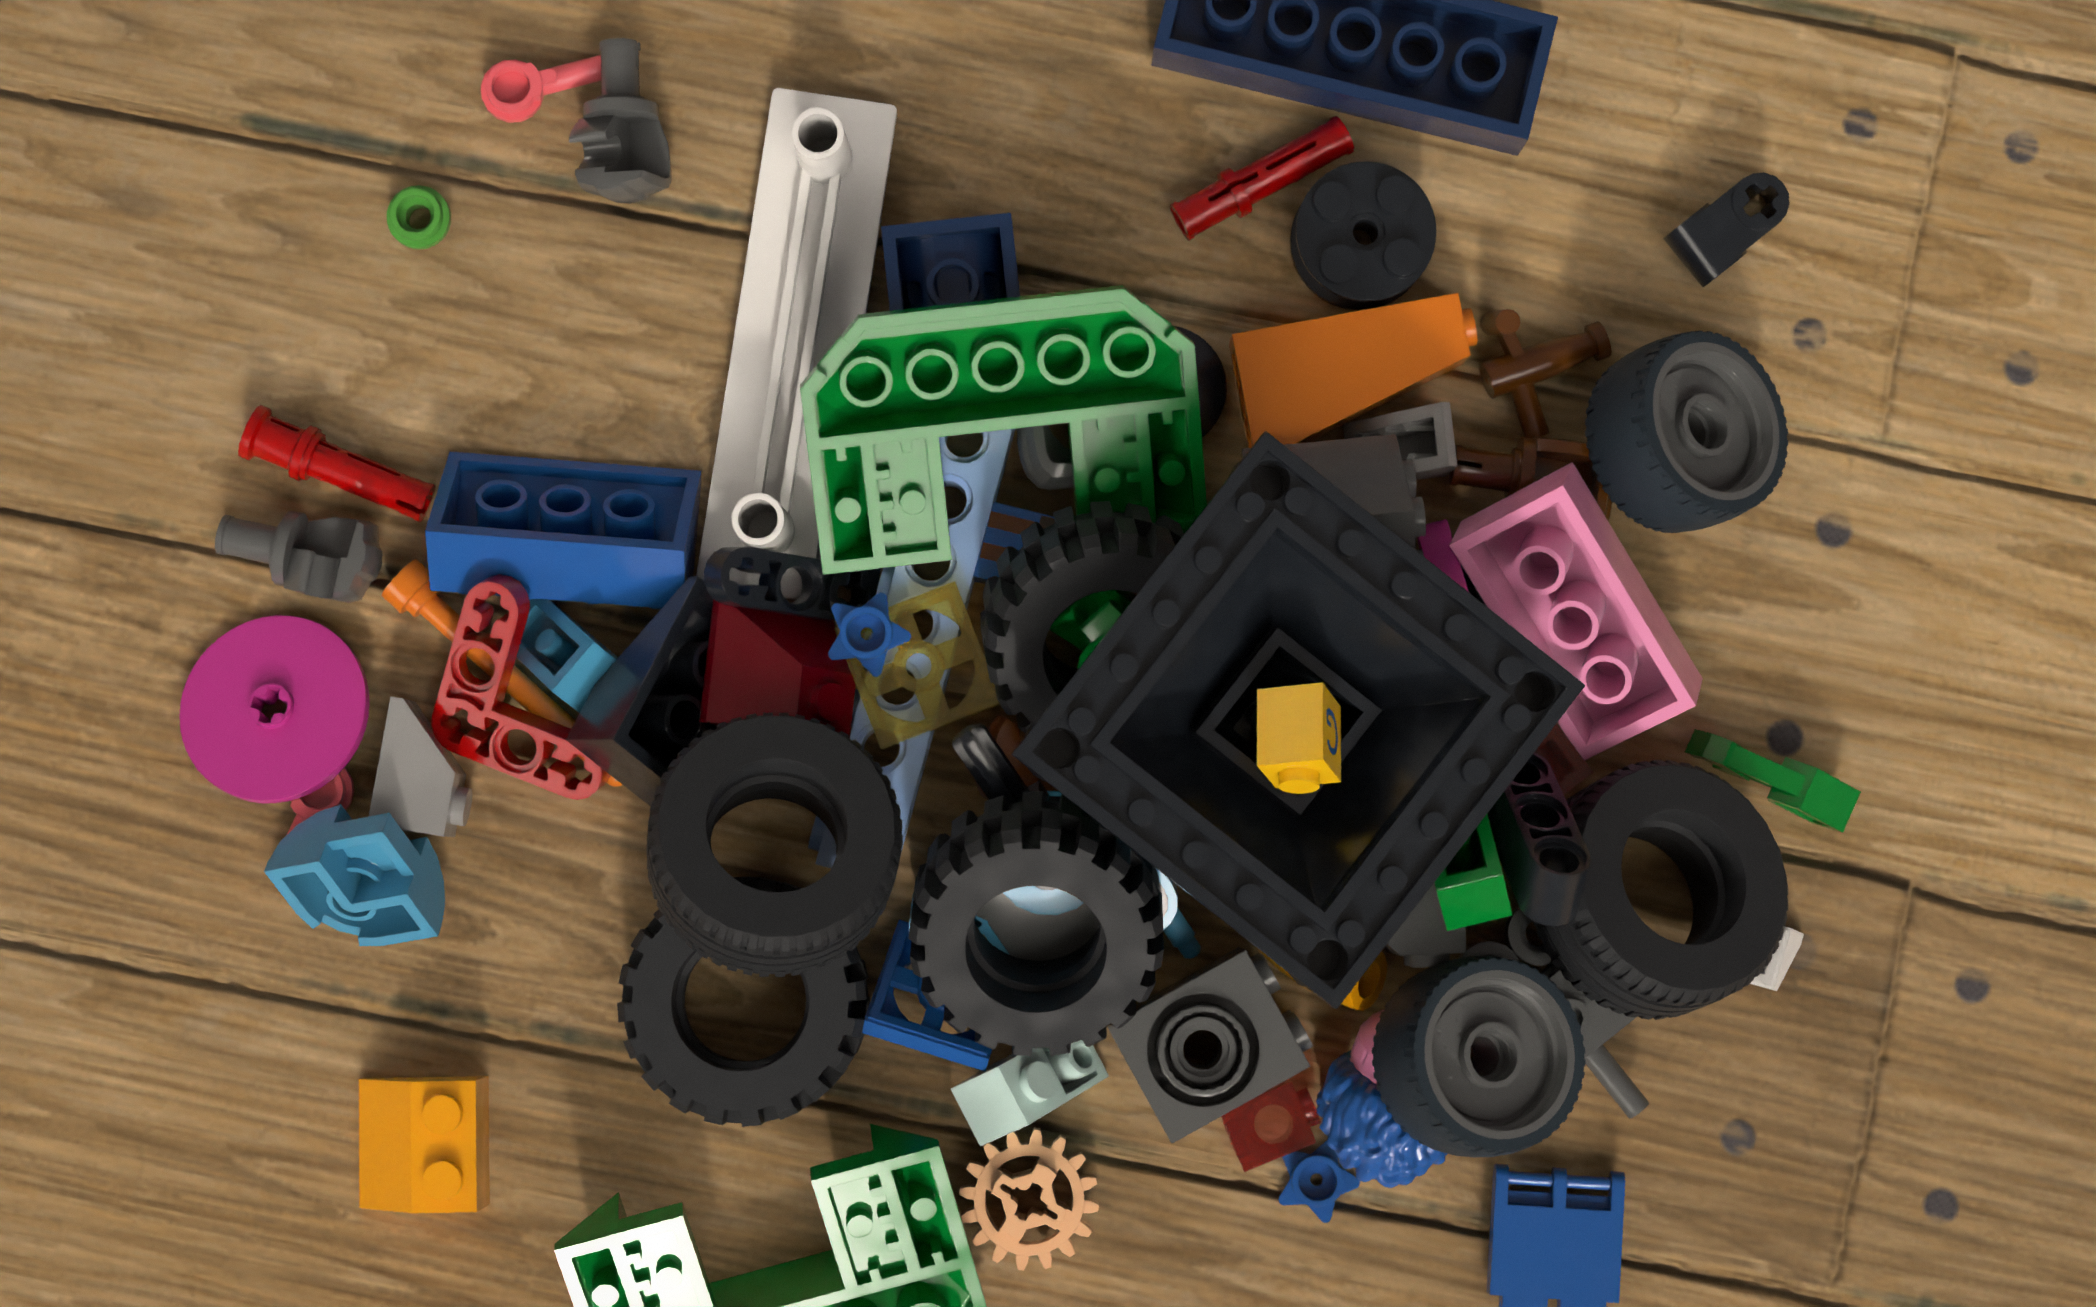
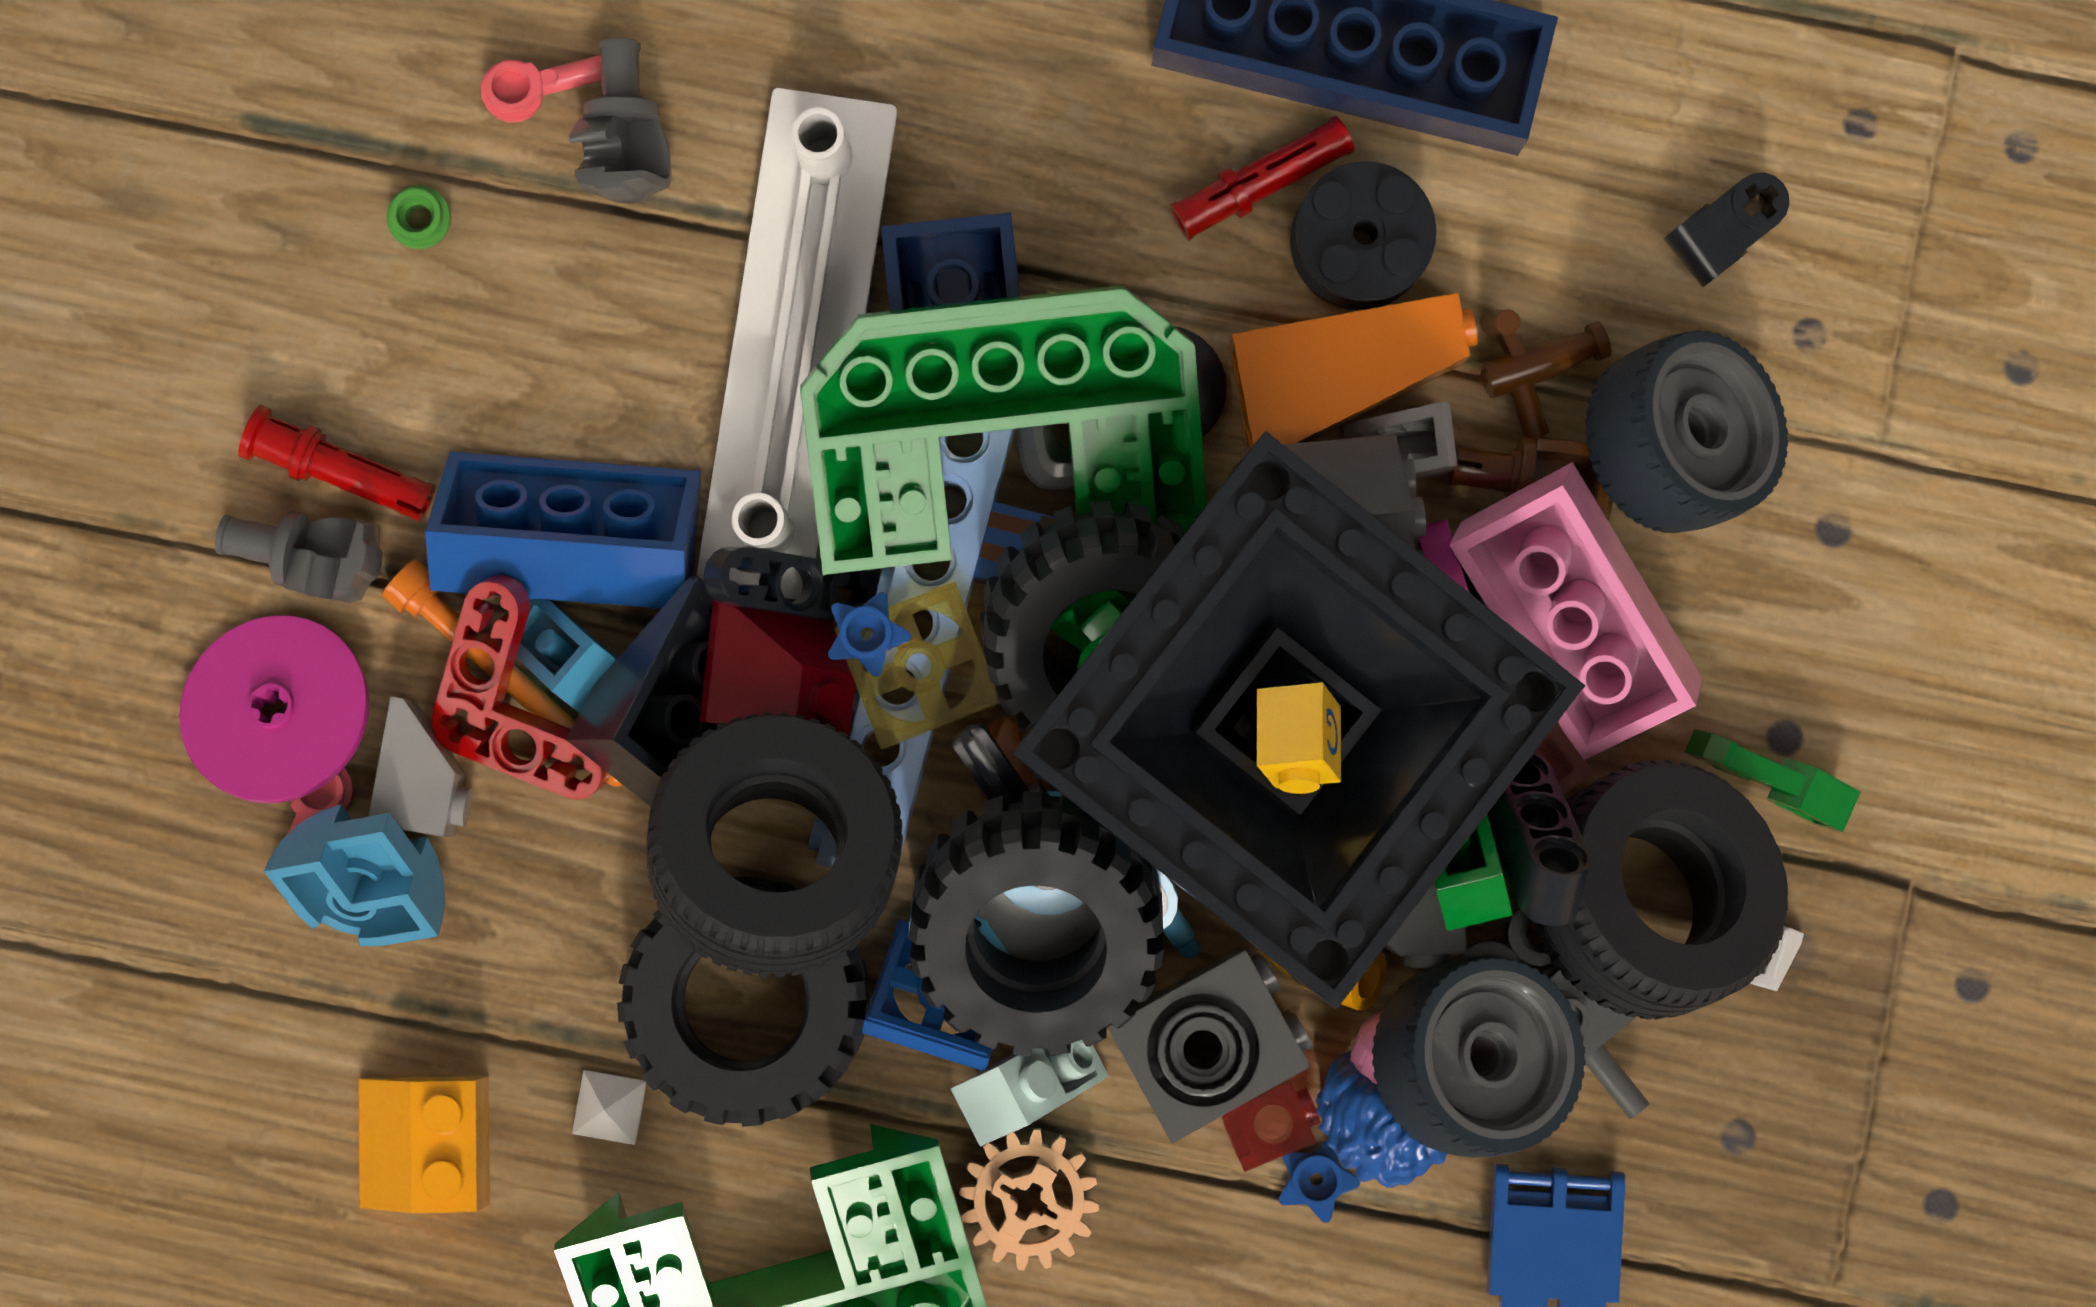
(609, 1107): none -> white slope

